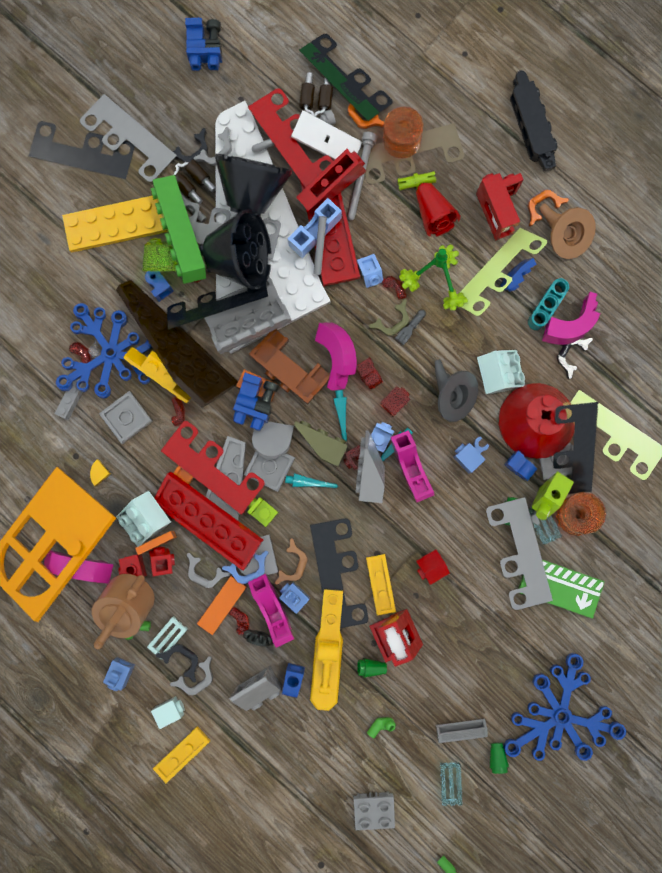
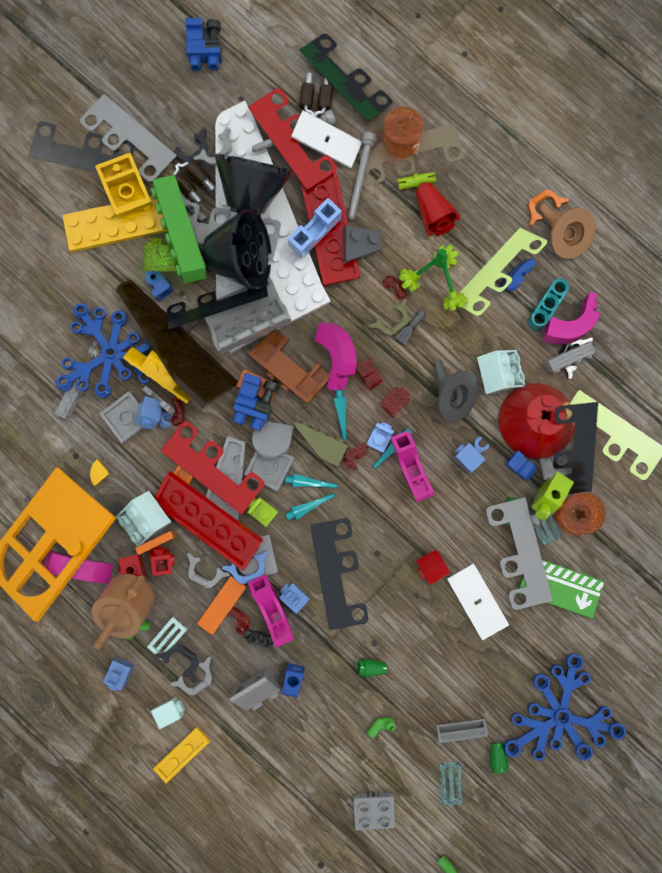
(81, 350): clear red arm -> none
(123, 184): none -> yellow slope
(150, 414): none -> medium blue brick
(165, 405): none -> light grey helmet
(300, 510): none -> teal piece
(300, 568): medium nougat helmet -> none
(320, 245): light grey bar -> none
(328, 653): yellow piece -> none
(332, 180): red slope -> none
(360, 242): none -> dark grey wing
(370, 270): light blue bracket -> none
(370, 472): light grey slope -> none
(375, 121): orange helmet -> none
(380, 584): yellow tile -> none
(397, 638): red brick -> none
(485, 615): none -> white piece
(496, 202): red brick -> none
(533, 122): black hinge -> none
(569, 357): none -> light grey piece

